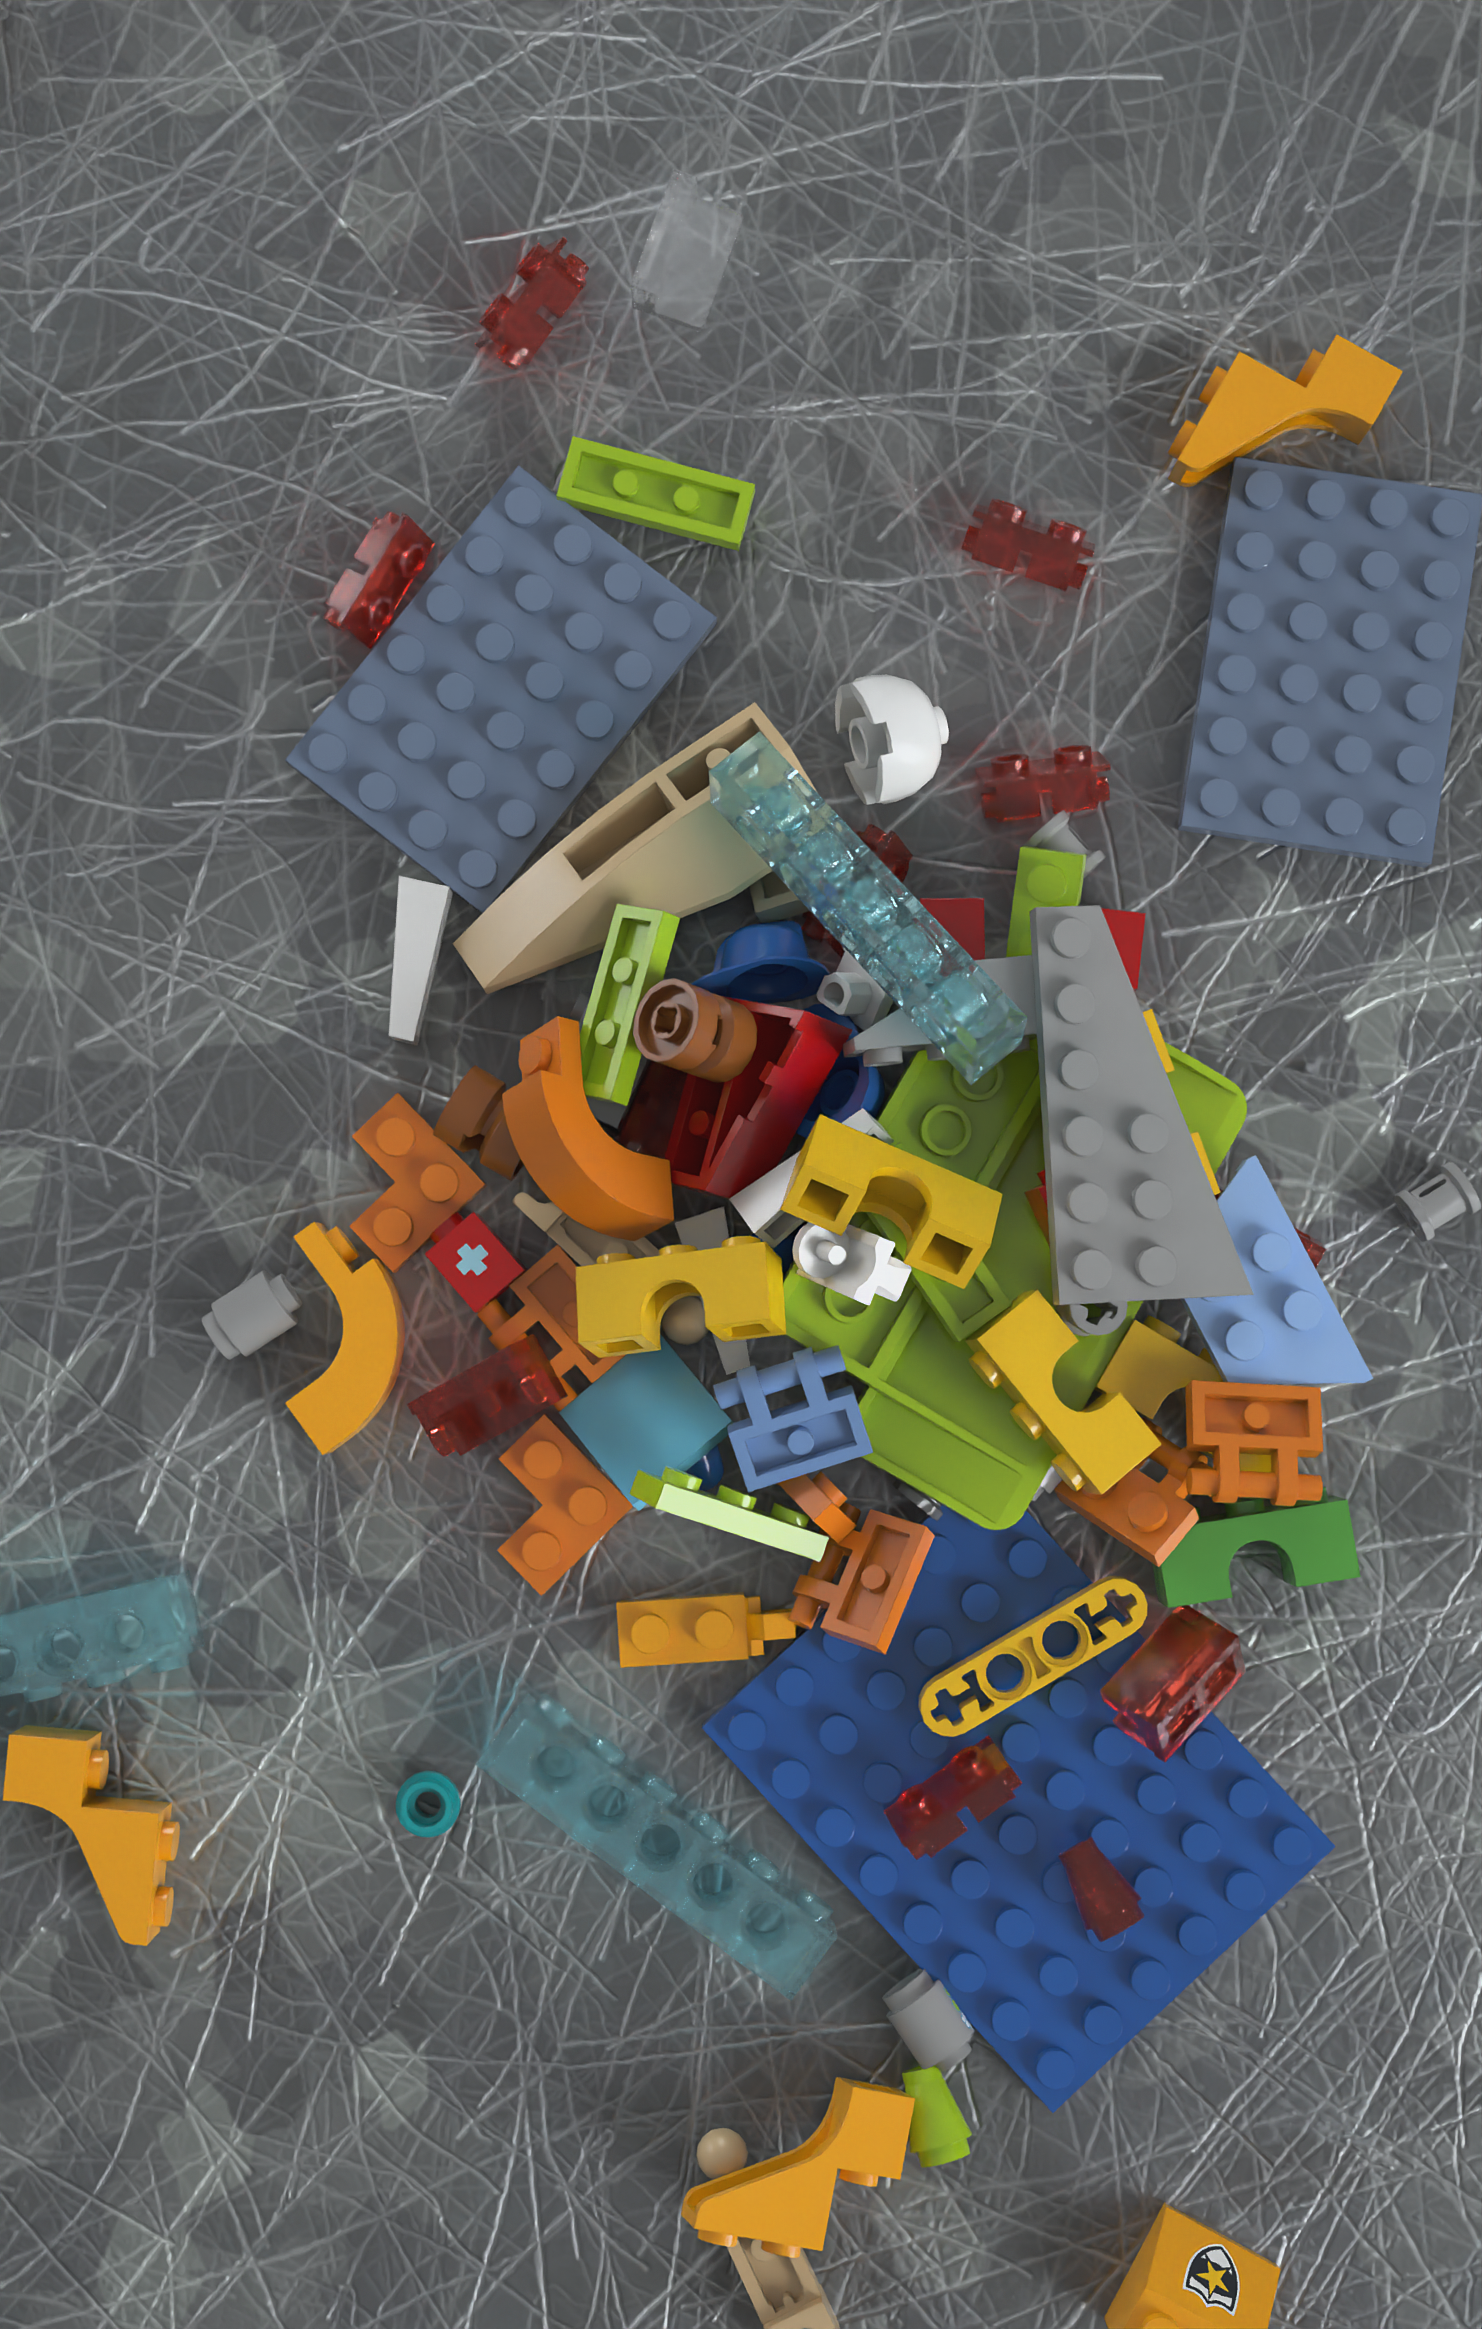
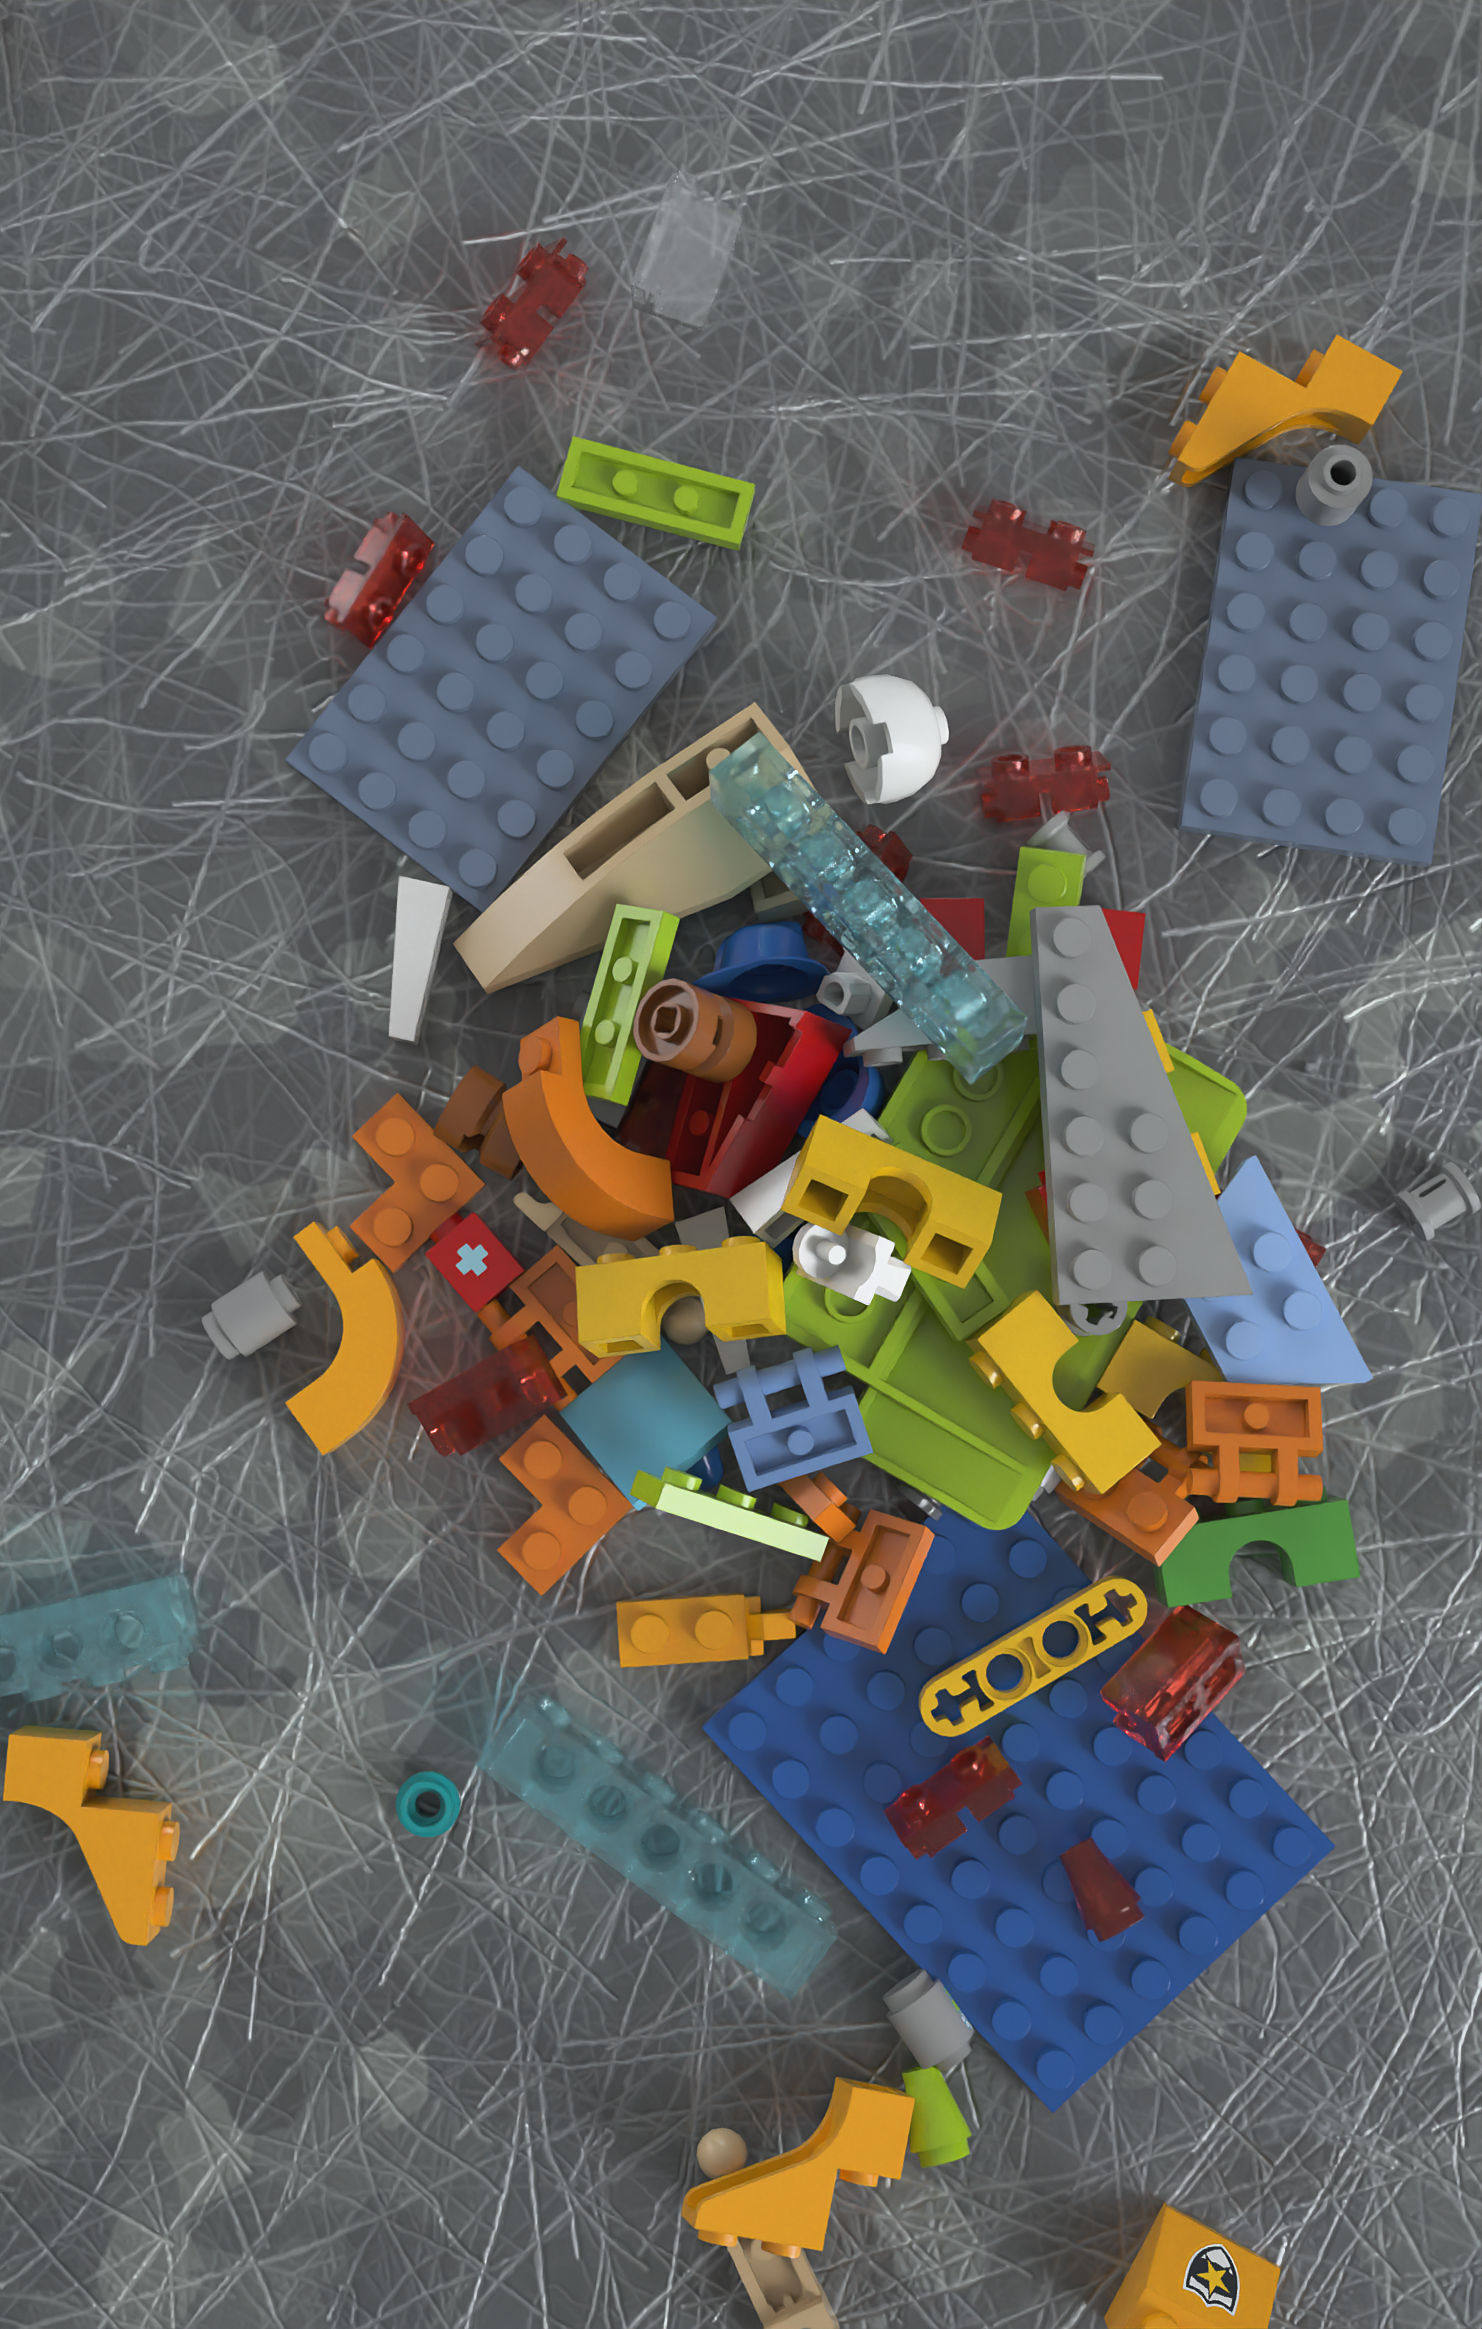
(1334, 485): none -> light grey brick

